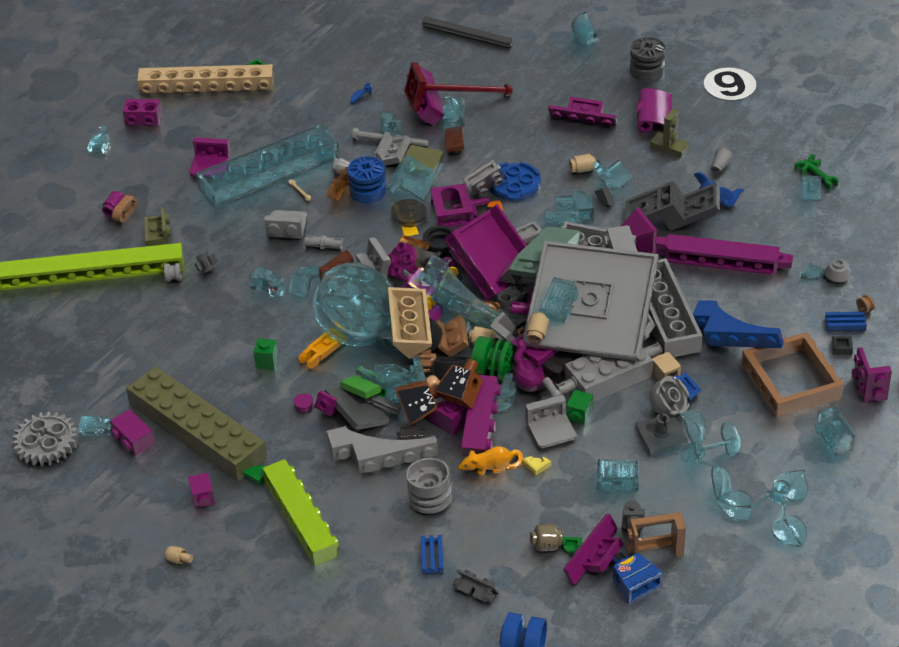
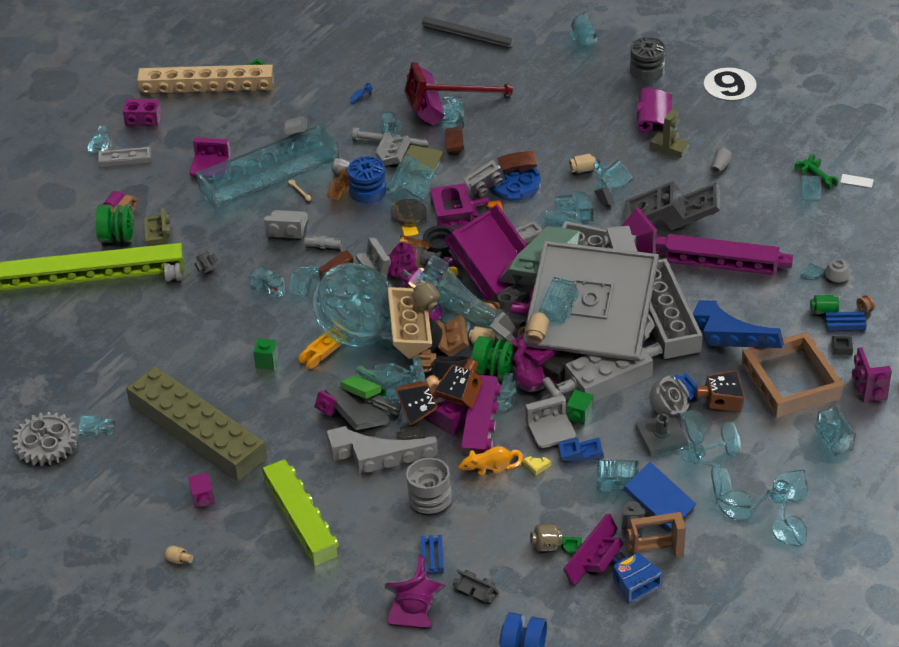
(111, 224): none -> green wheel
(124, 156): none -> light grey tile
(132, 432): magenta brick -> none
(254, 474): green tile -> none
(295, 125): none -> light grey slope
(303, 402): magenta tile -> none
(413, 598): none -> magenta helmet
(426, 295): none -> dark tan head
(519, 160): none -> copper slope
(581, 451): none -> blue slope
(584, 110): magenta bracket -> none
(658, 494): none -> blue tile
(665, 365): tan brick -> none
(722, 391): none -> torso
(727, 197): blue hair -> none
(824, 303): none -> green brick
(855, 180): none -> white sticker

